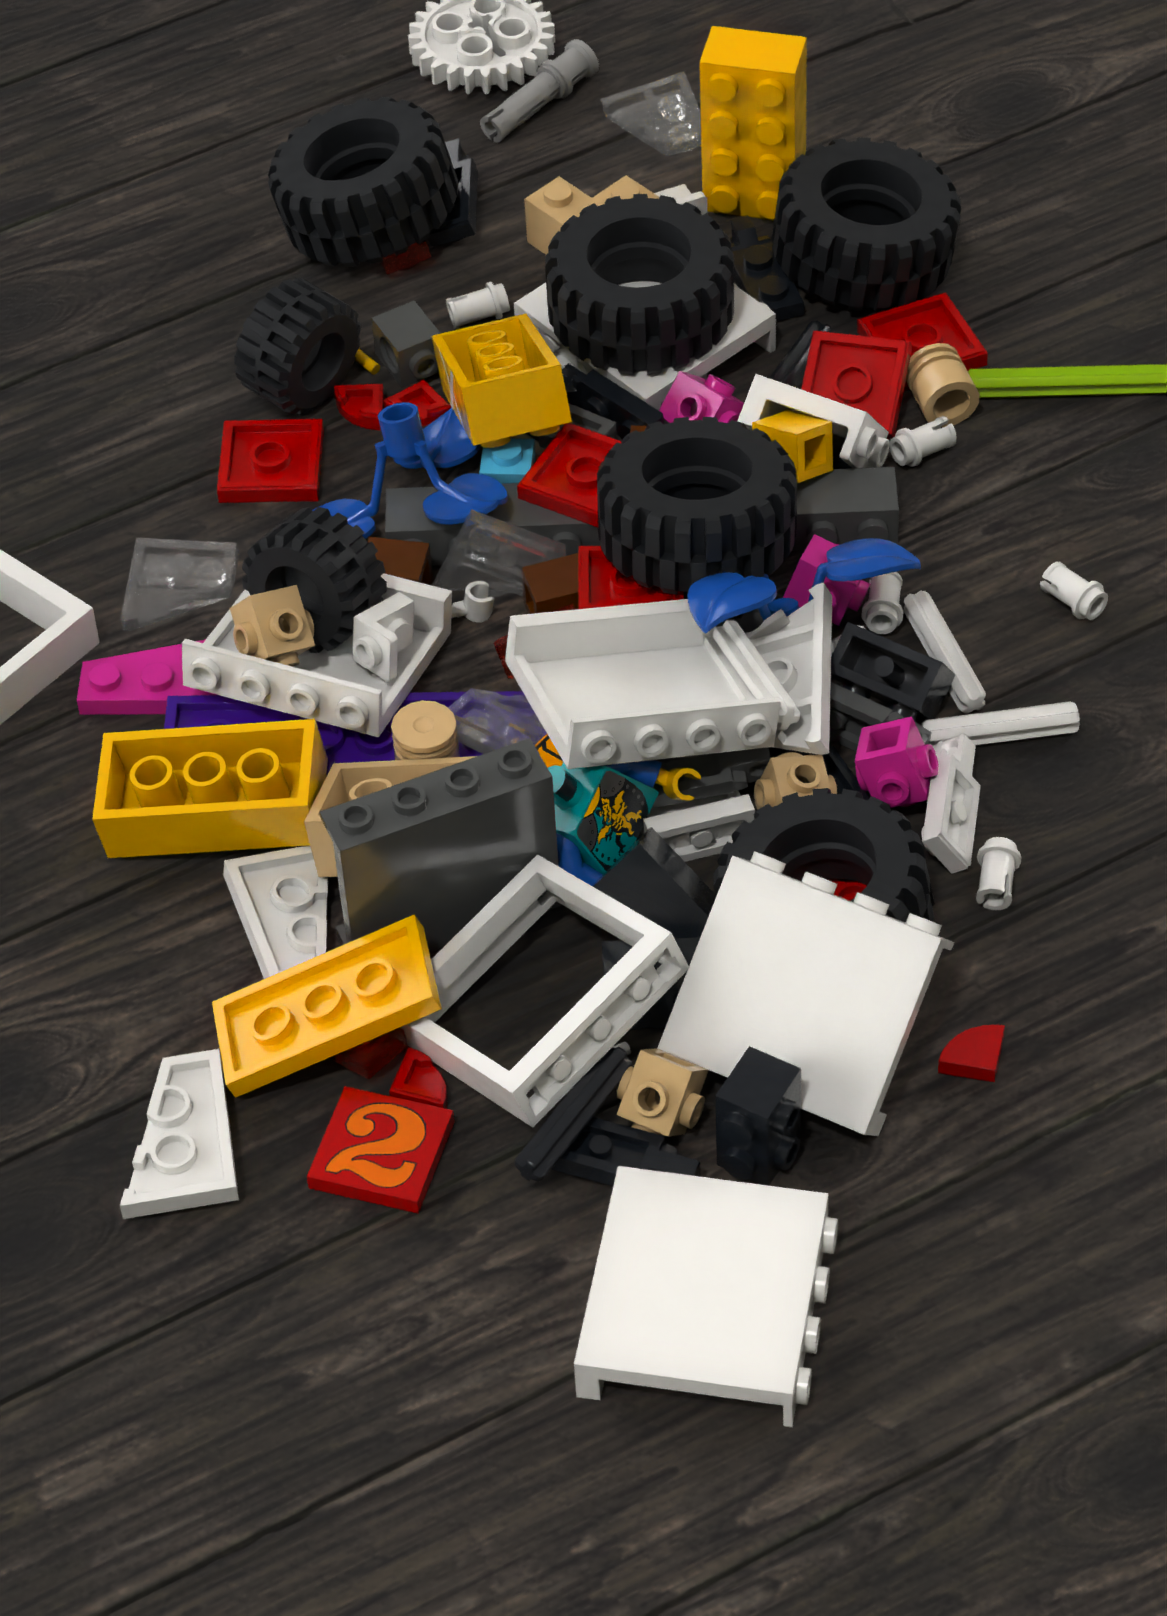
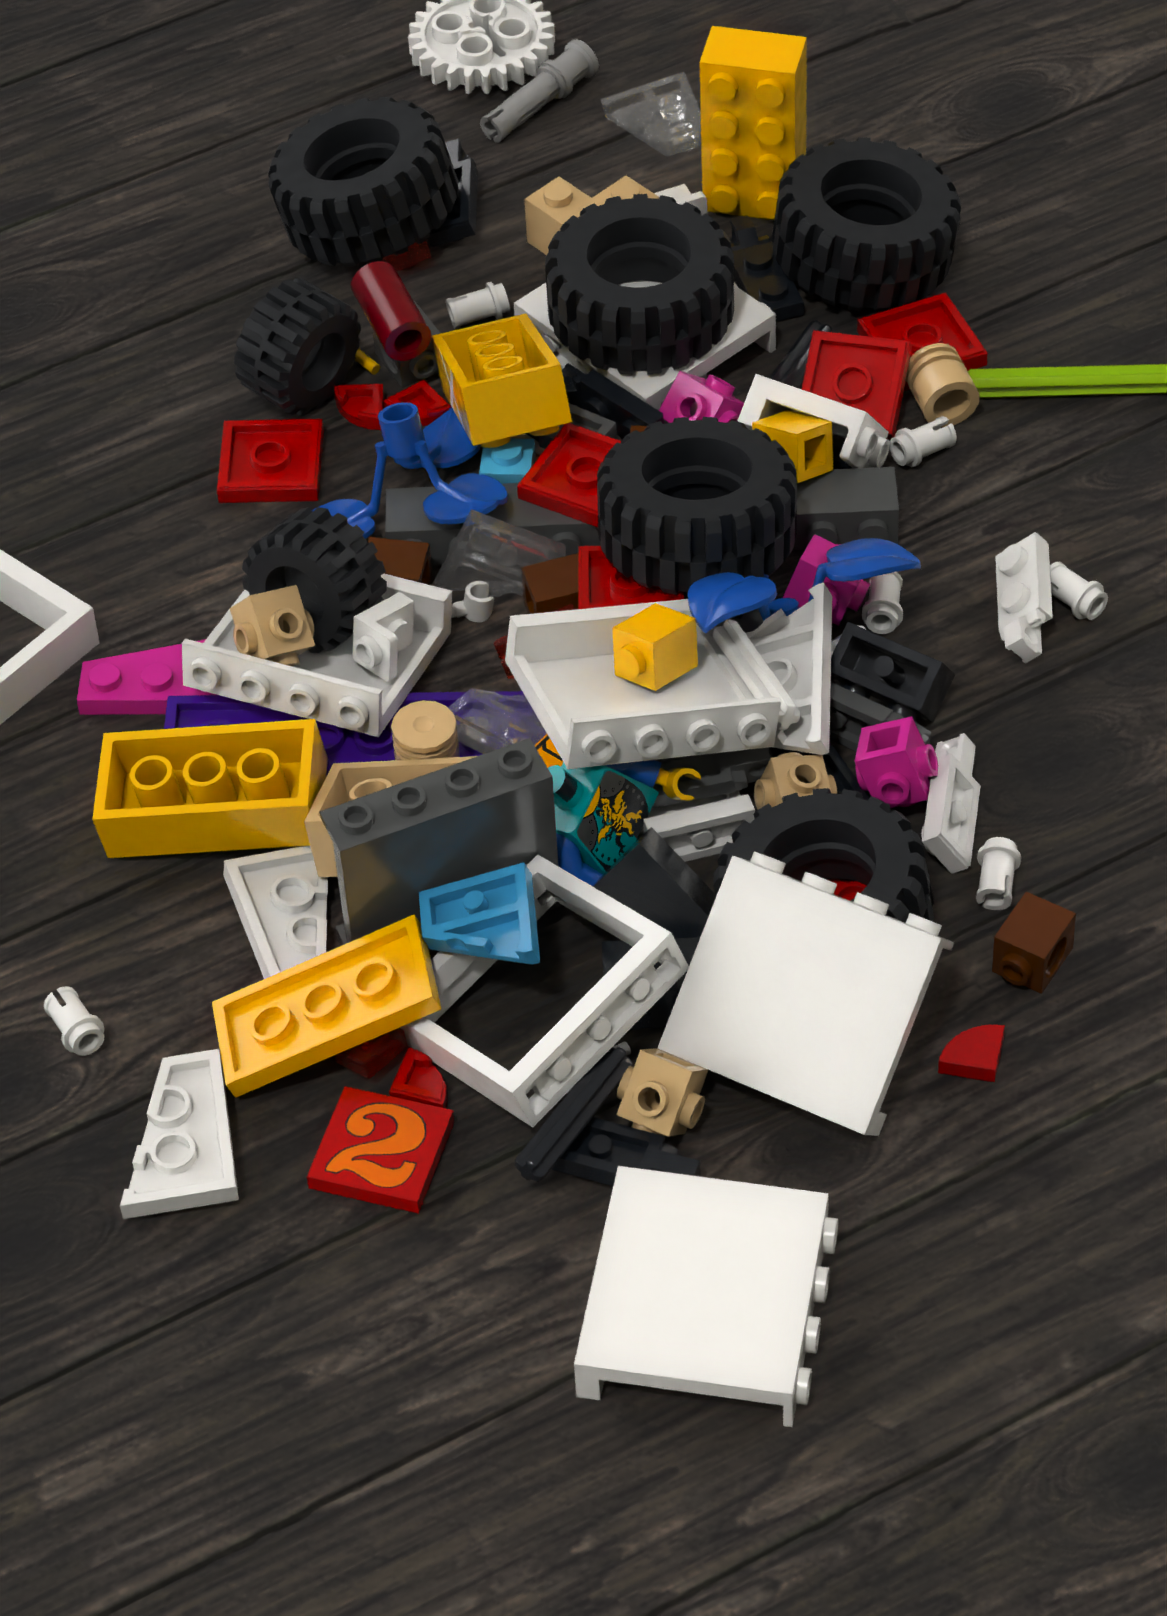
(80, 1030): none -> white pin
(176, 578): clear wing -> none
(391, 311): none -> dark red brick
(483, 916): none -> dark azure wing
(655, 646): none -> yellow brick
(758, 1117): black brick -> none
(942, 646): white axle -> none
(1007, 724): white axle -> none
(1024, 595): none -> white hinge
(1033, 942): none -> reddish brown brick

